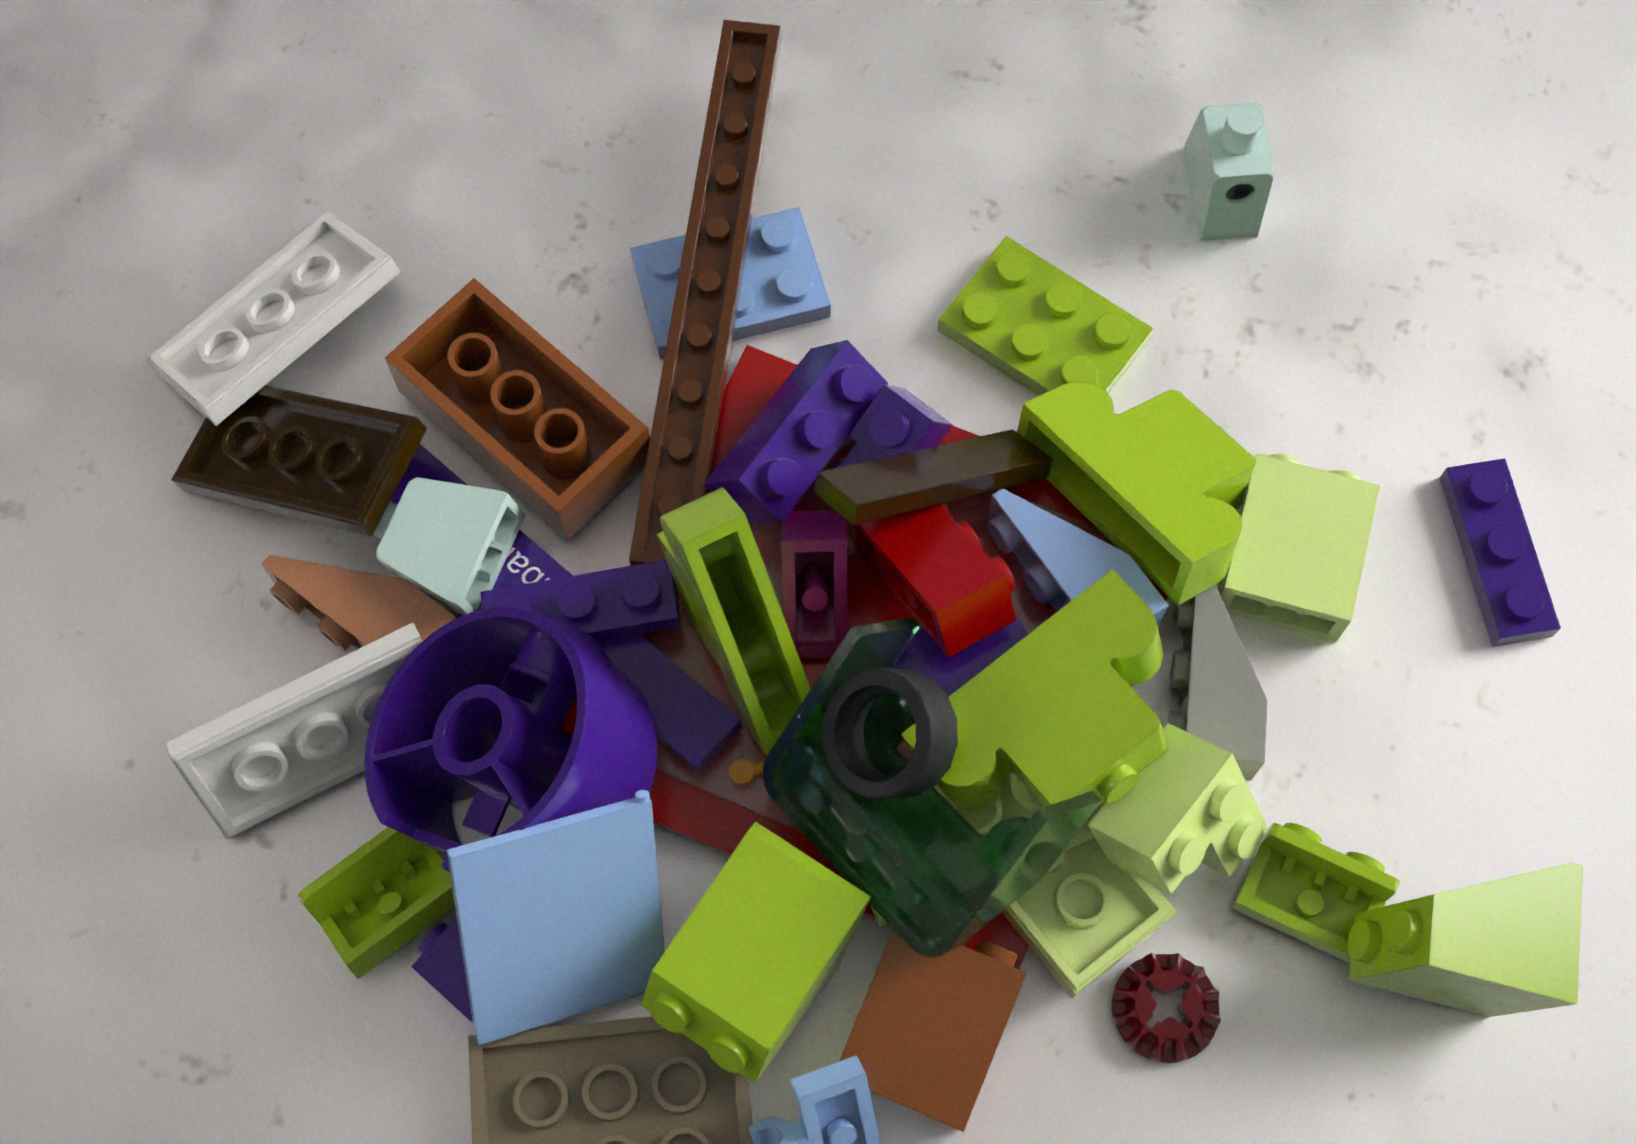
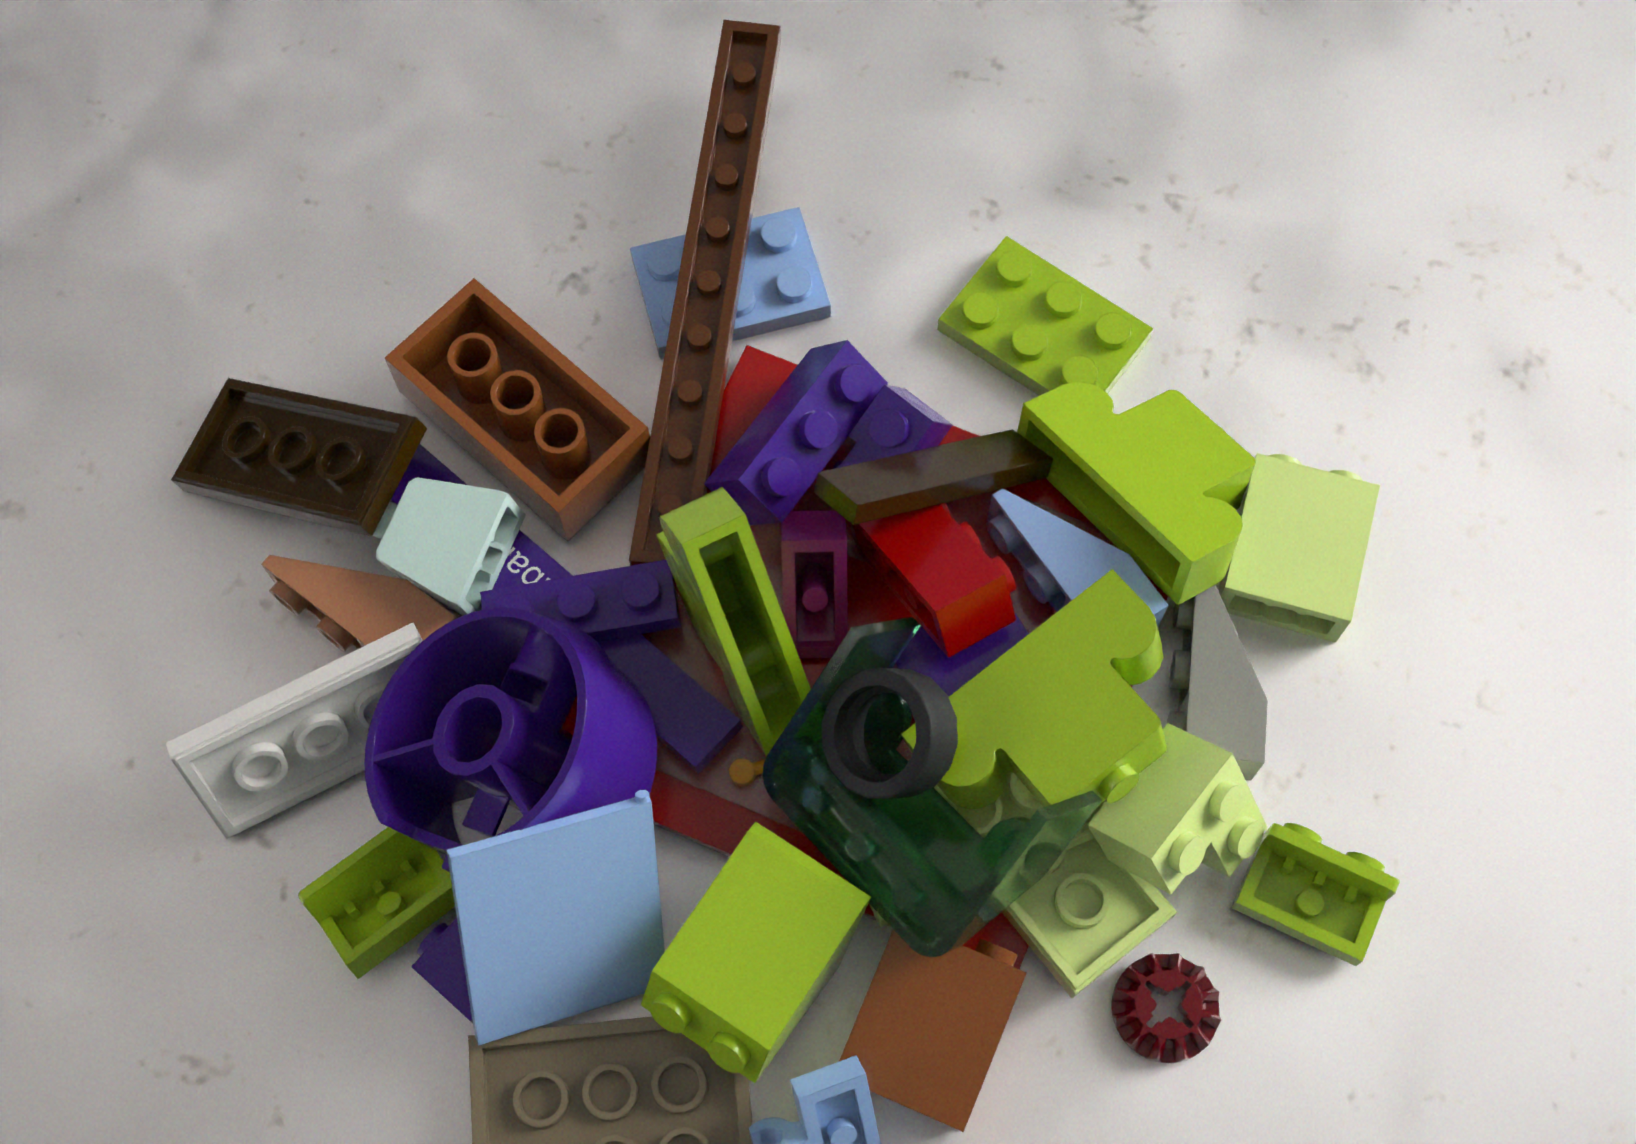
(272, 317): white tile -> none
(1223, 151): light aqua torso -> none
(1478, 946): lime slope -> none
(1499, 552): dark purple plate -> none

